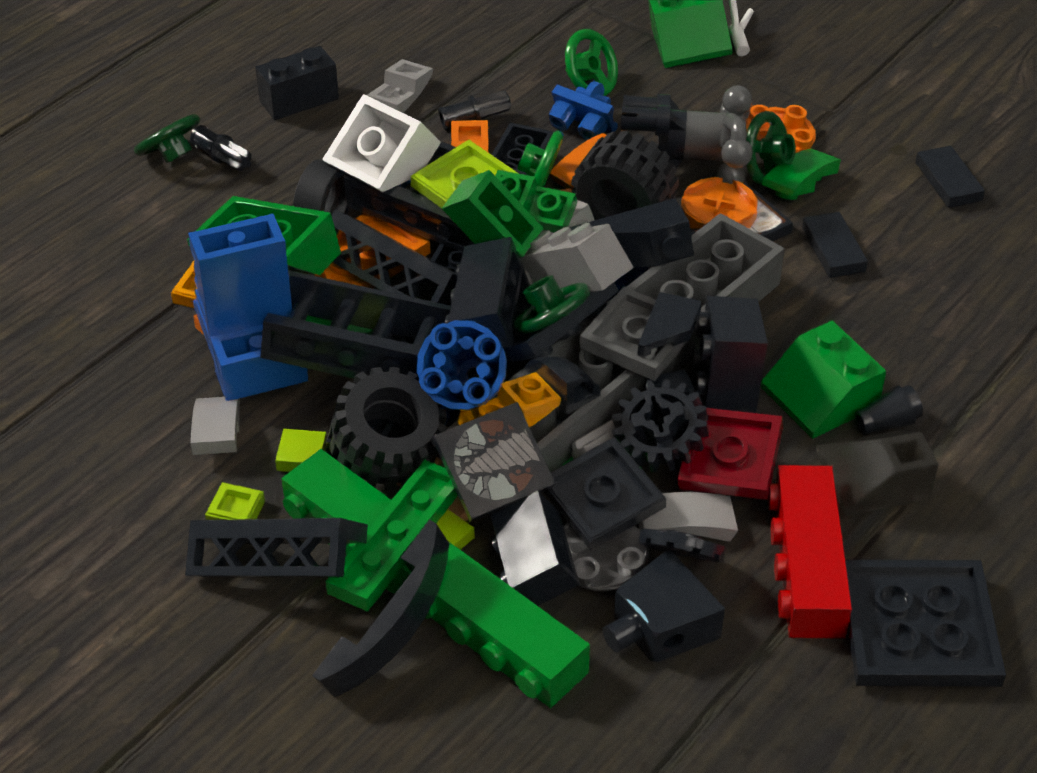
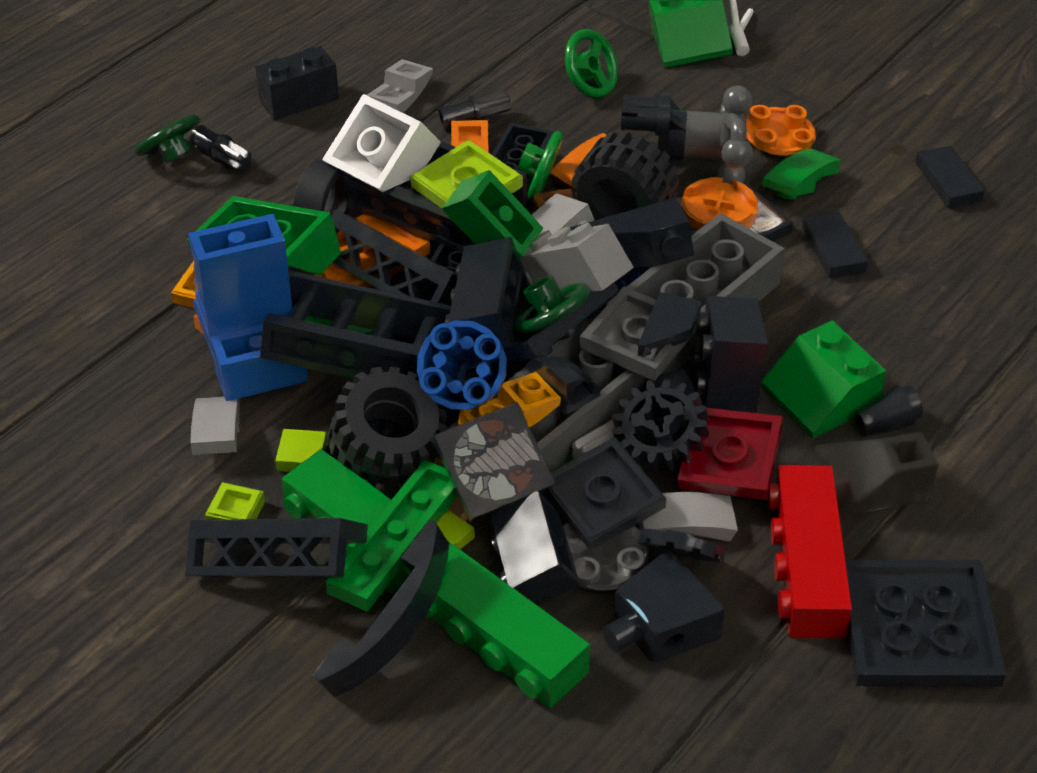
(548, 206): green slope -> none
(584, 106): blue hips -> none
(773, 149): dark green piece -> none

